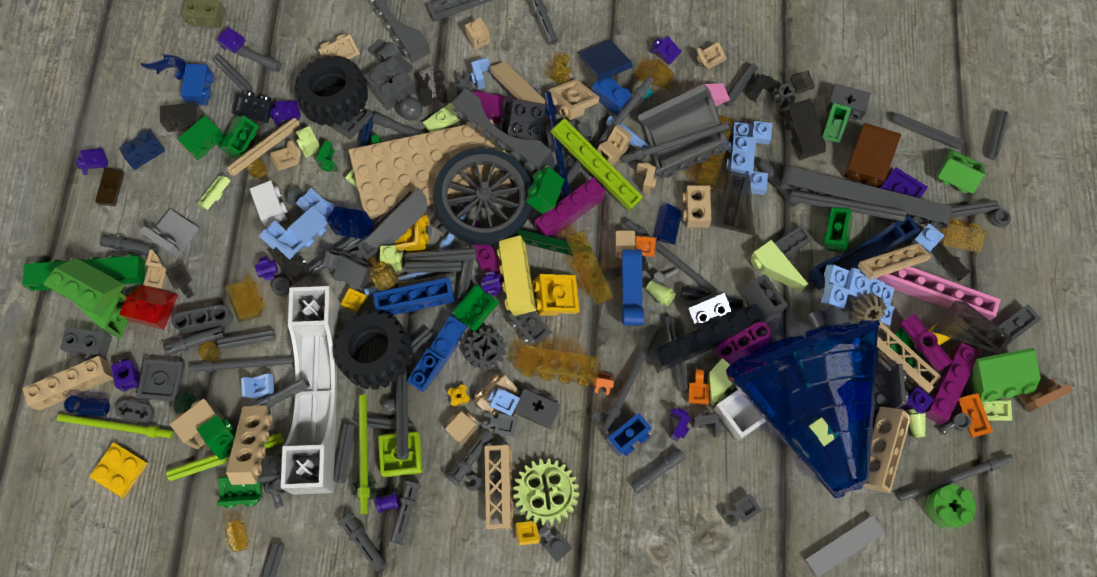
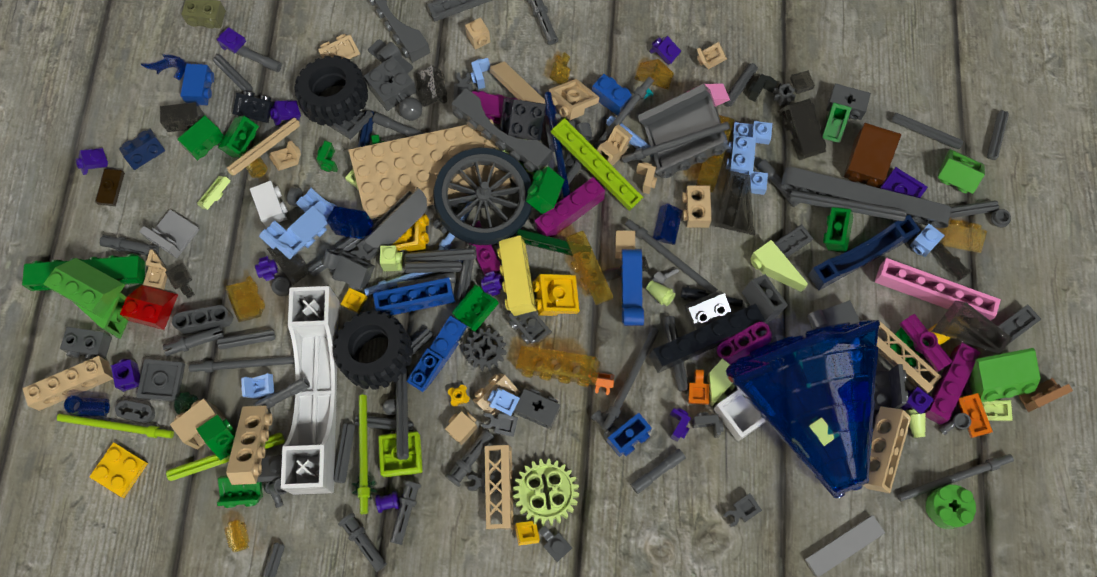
(210, 356): clear yellow plate -> none
(307, 141): yellowish green brick -> none
(383, 276): clear yellow head -> none
(441, 120): yellowish green plate -> none
(605, 60): dark blue tile -> none
(647, 244): orange tile -> none
(852, 284): light blue bracket -> none
(868, 308): dark tan gear -> none
(894, 261): tan tile -> none

